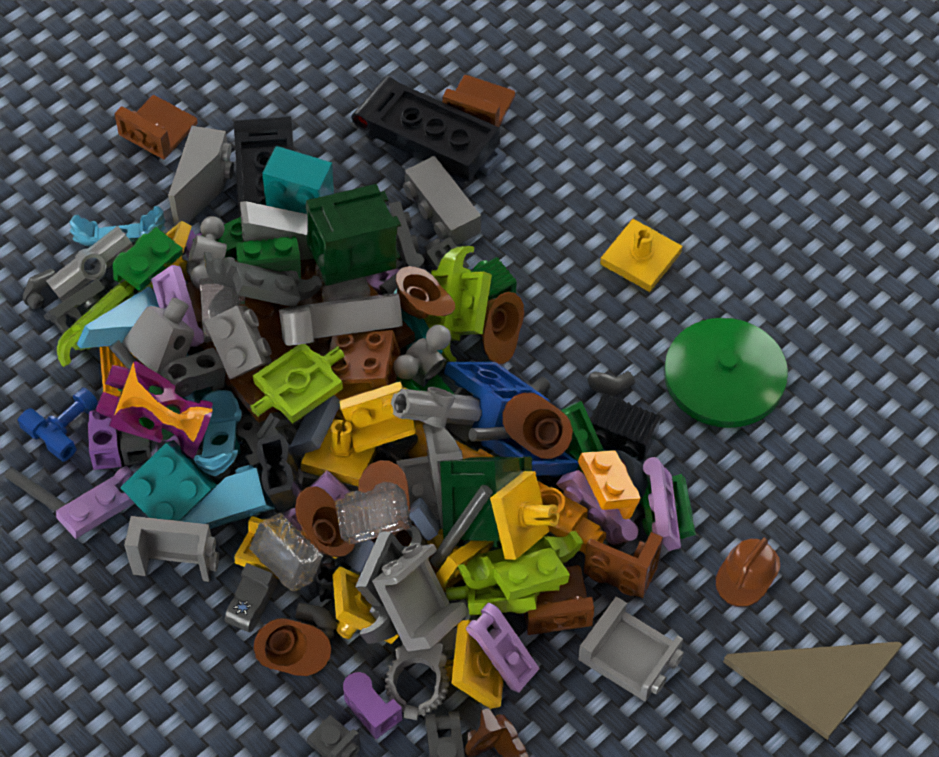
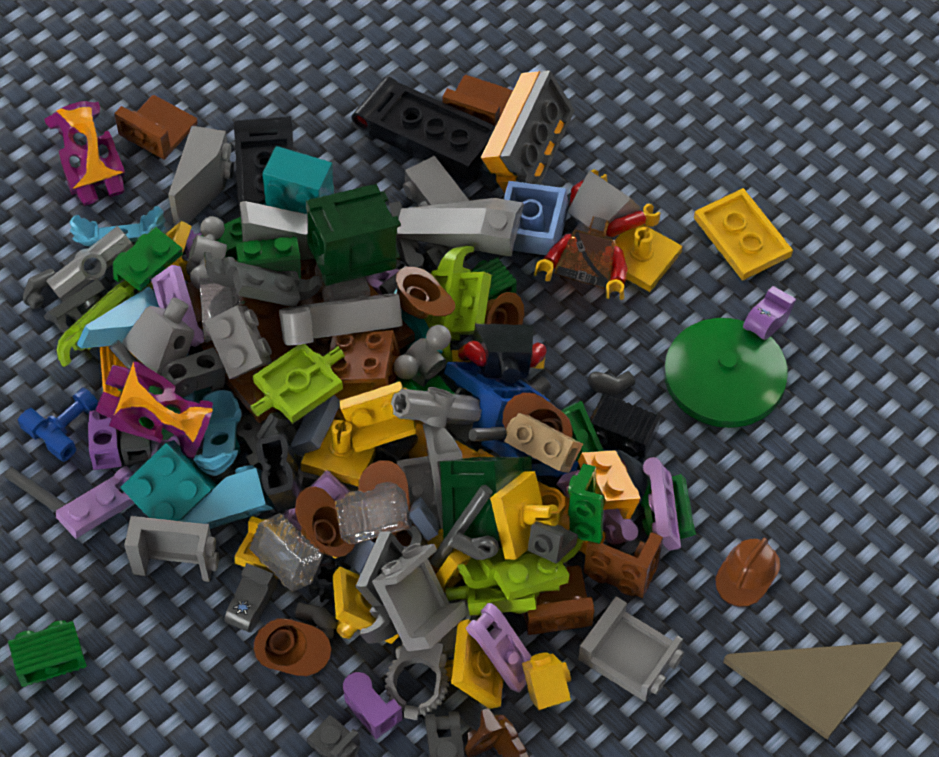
(46, 653): none -> green brick
(93, 168): none -> magenta hips
(477, 548): none -> dark grey arm
(481, 223): none -> light grey wedge
(503, 351): none -> black torso
(528, 130): none -> dark grey piece
(541, 217): none -> light blue brick
(542, 442): none -> tan brick
(547, 680): none -> yellow brick
(551, 541): none -> dark grey bracket
(585, 506): none -> green bracket
(588, 259): none -> torso
(600, 199): none -> light grey torso
(743, 234): none -> yellow plate
(769, 313): none -> medium lavender leg

